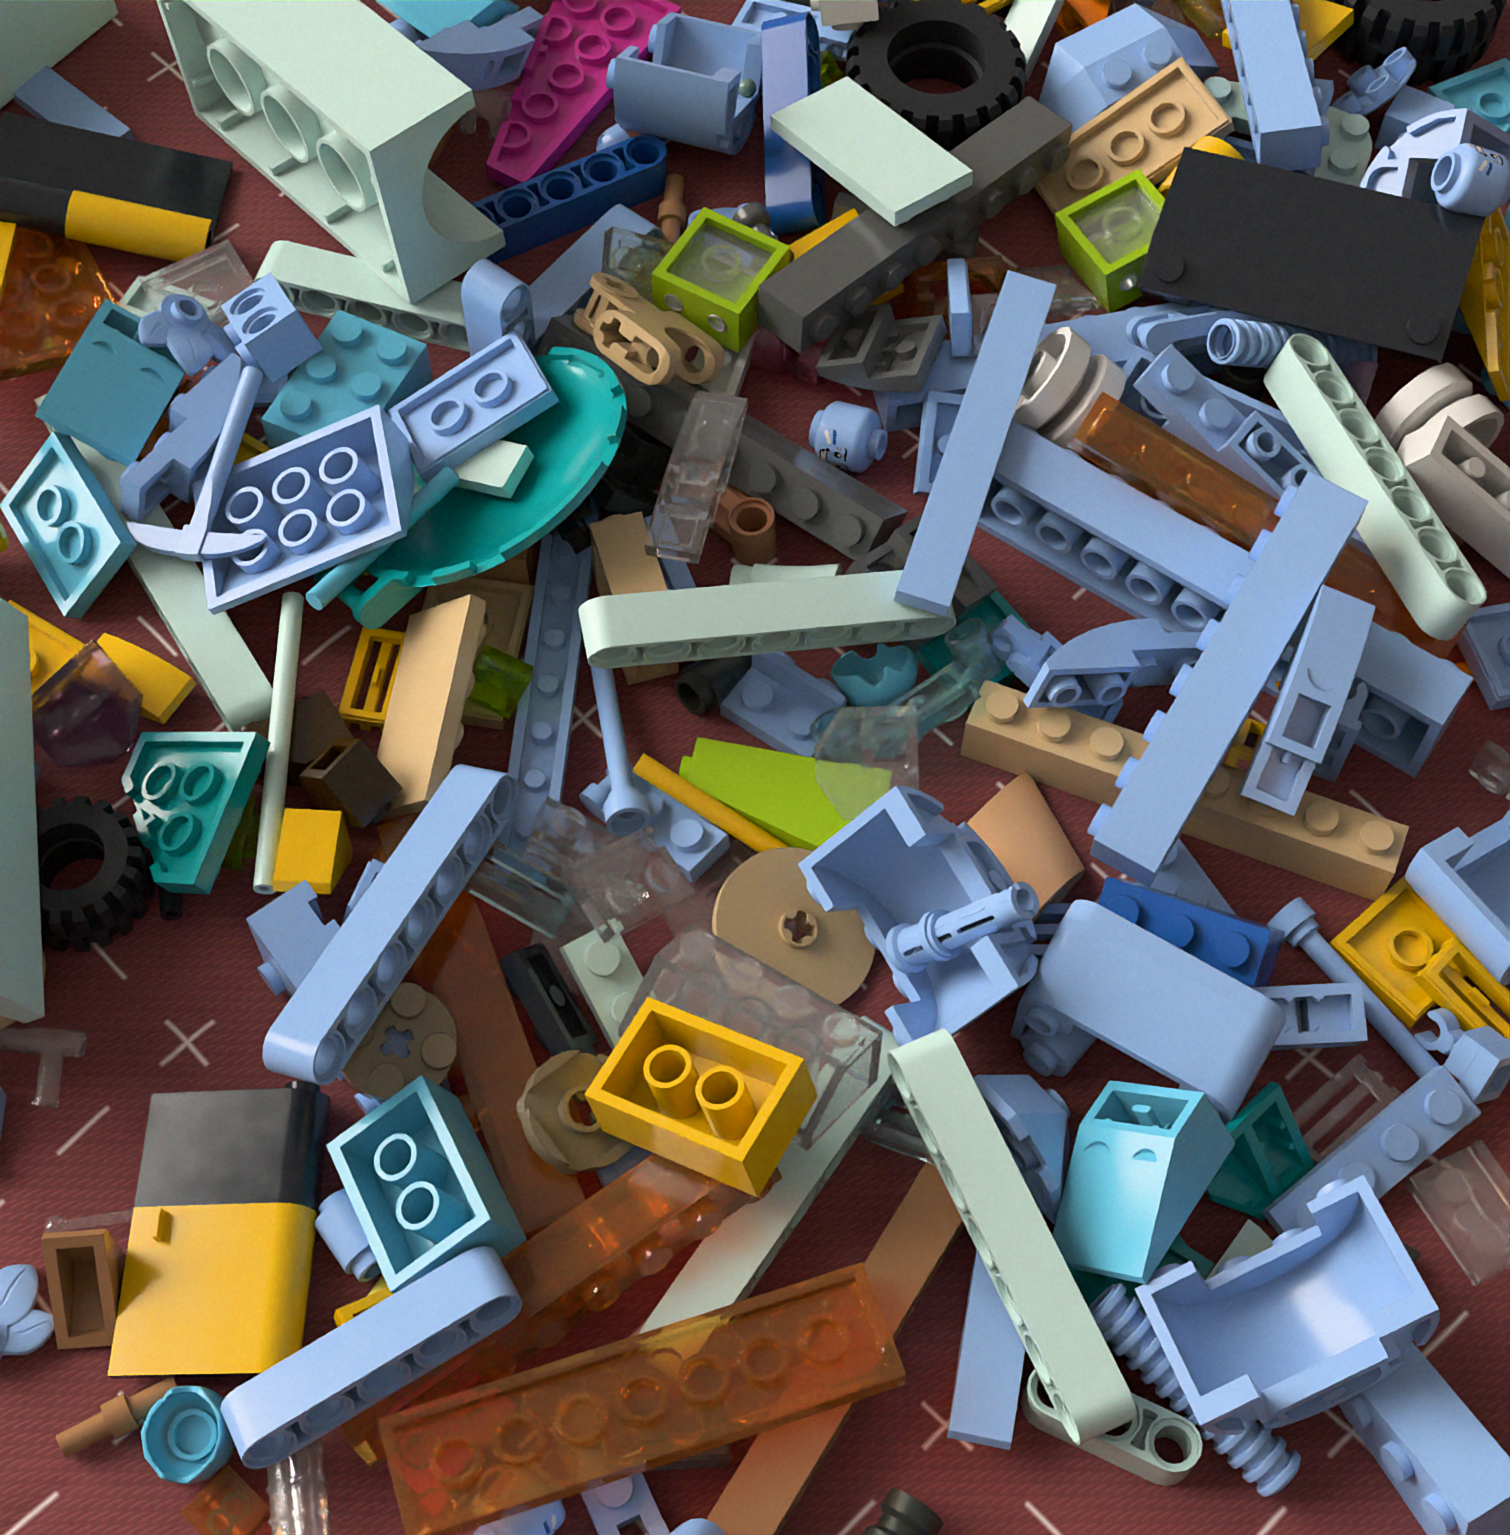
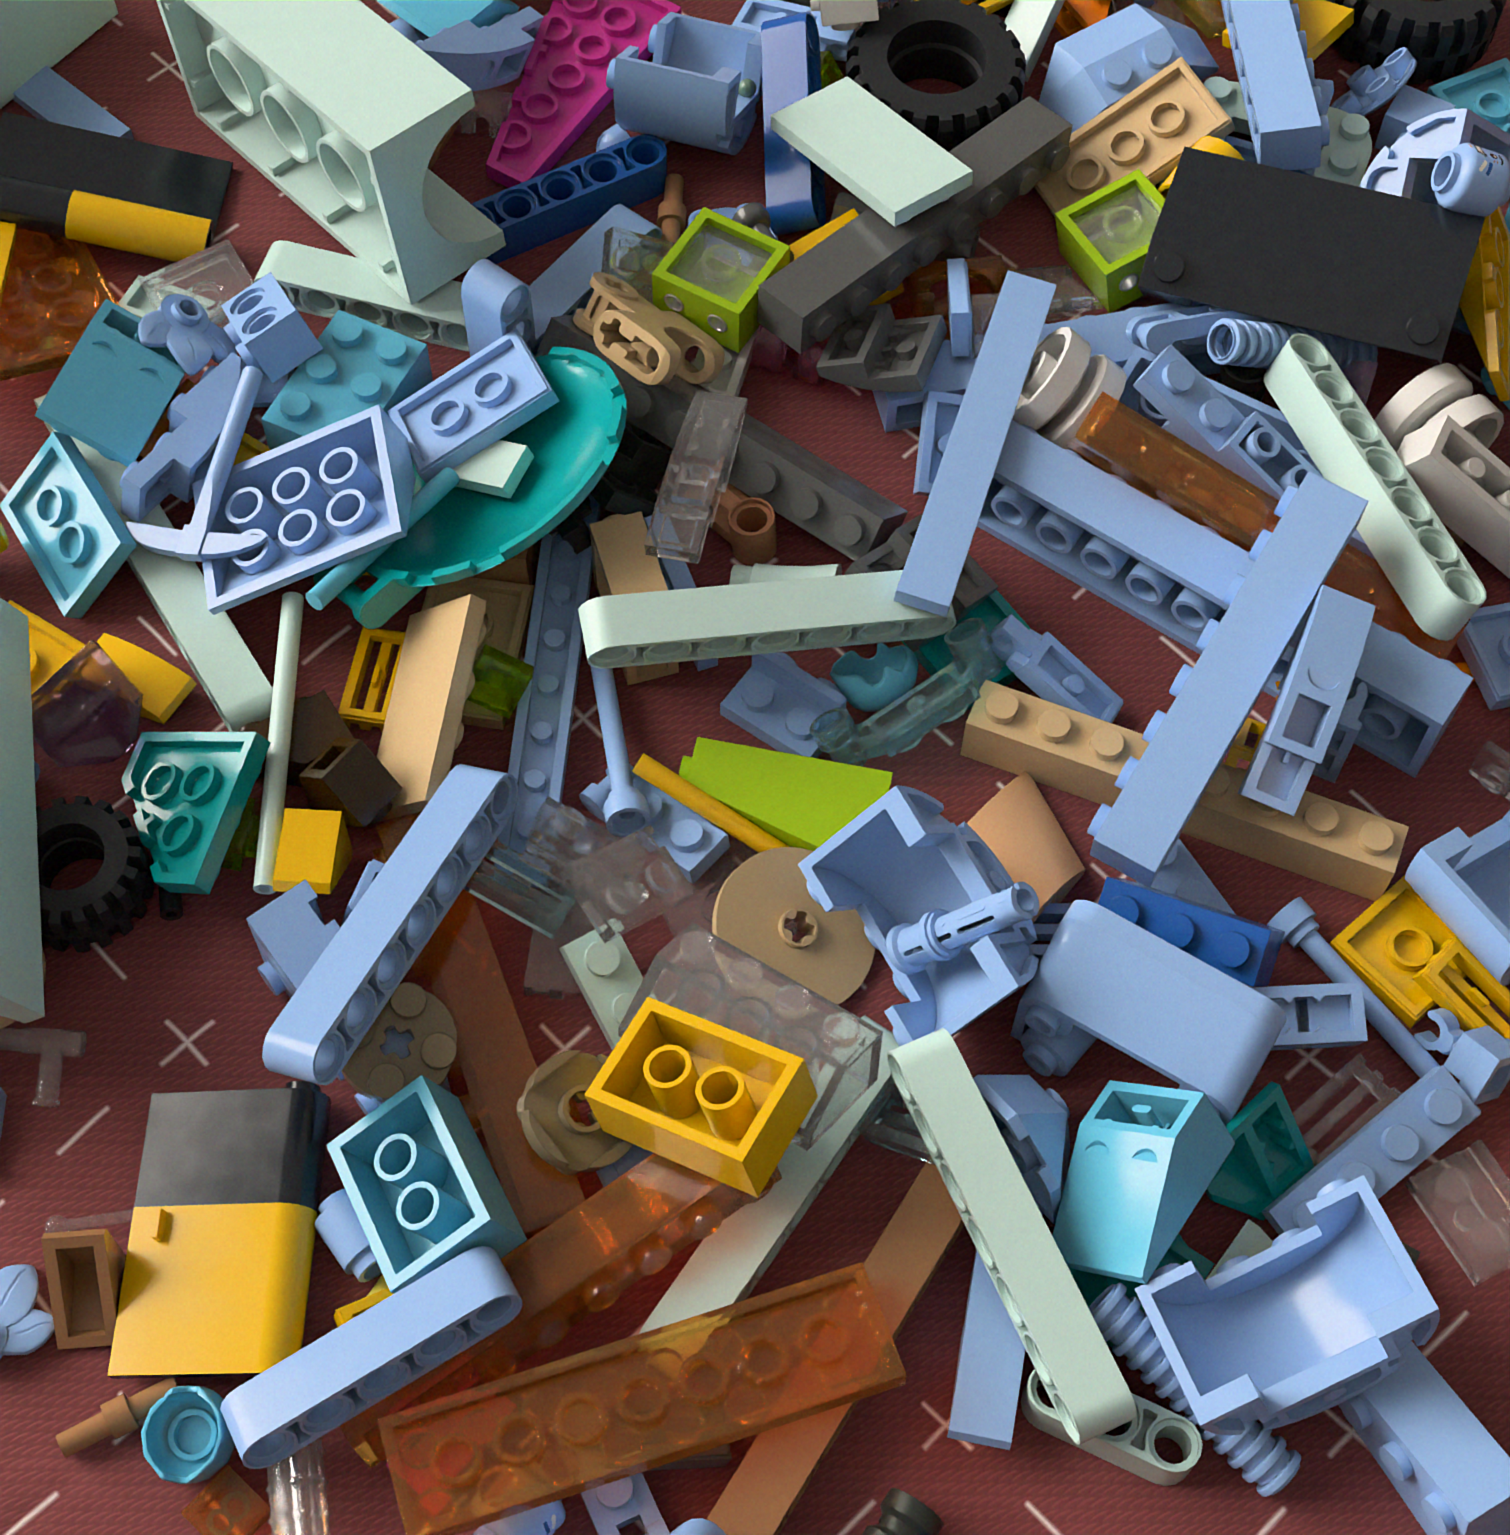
(548, 1001): black hinge -> none
(709, 681): pearl dark grey cone -> none
(848, 436): light blue head -> none
(867, 755): clear slope -> none
(1110, 659): light blue slope -> none

